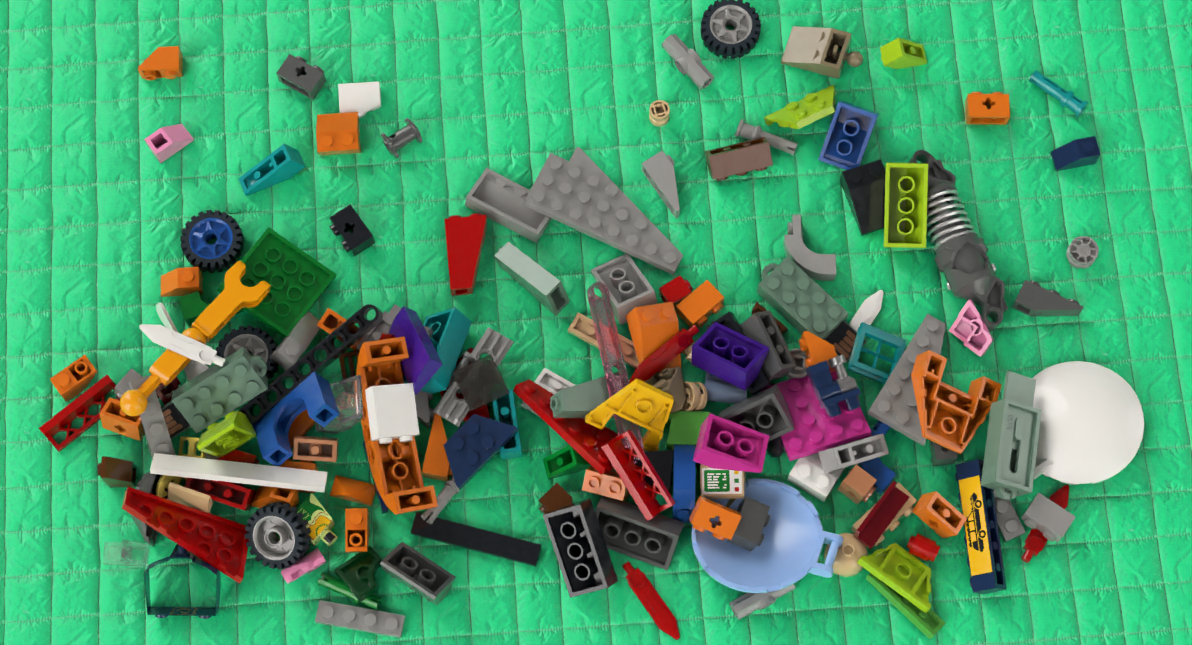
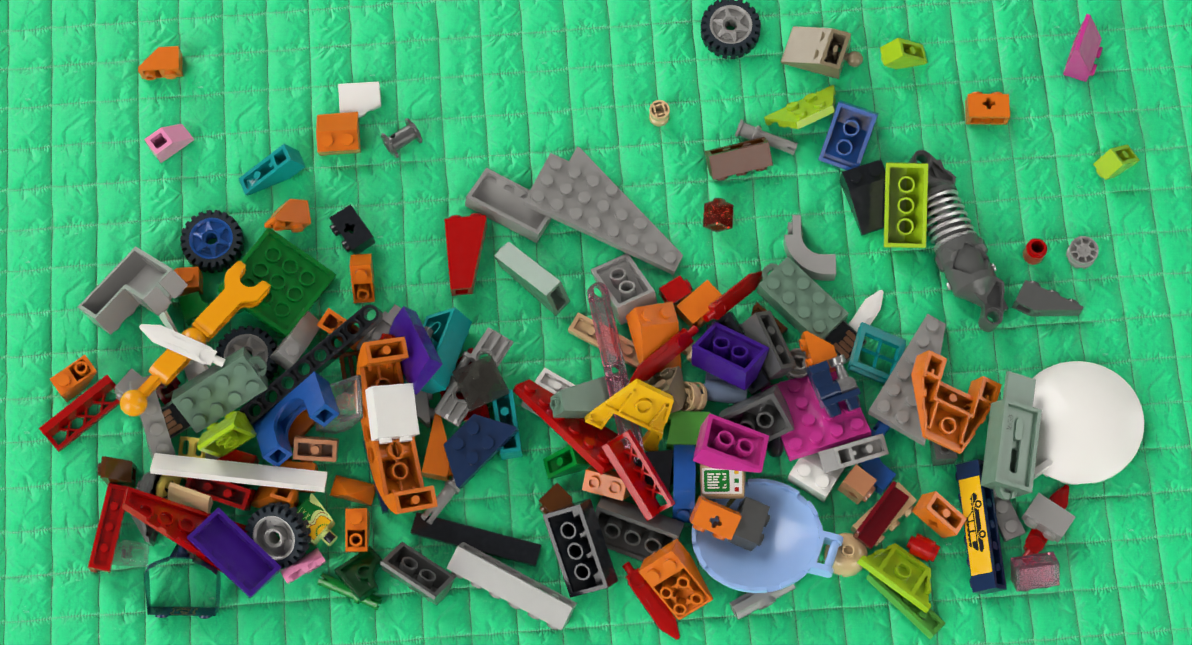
(108, 529): none -> red fence
(117, 421): orange brick -> none
(131, 283): none -> light grey piece
(234, 553): none -> dark purple slope
(291, 215): none -> orange slope
(305, 84): dark grey brick -> none
(360, 619): light grey plate -> none
(362, 278): none -> orange slope
(511, 586): none -> brick
(661, 175): light grey slope -> none
(676, 579): none -> orange slope
(687, 61): light grey piece -> none
(718, 215): none -> clear red brick
(733, 296): none -> red piece
(972, 329): bright pink slope -> none
(1035, 251): none -> red brick
(1035, 571): none -> clear pink brick
(1066, 98): teal pin -> none
(1076, 154): dark blue slope -> none
(1084, 51): none -> dark pink slope
(1115, 161): none -> lime slope

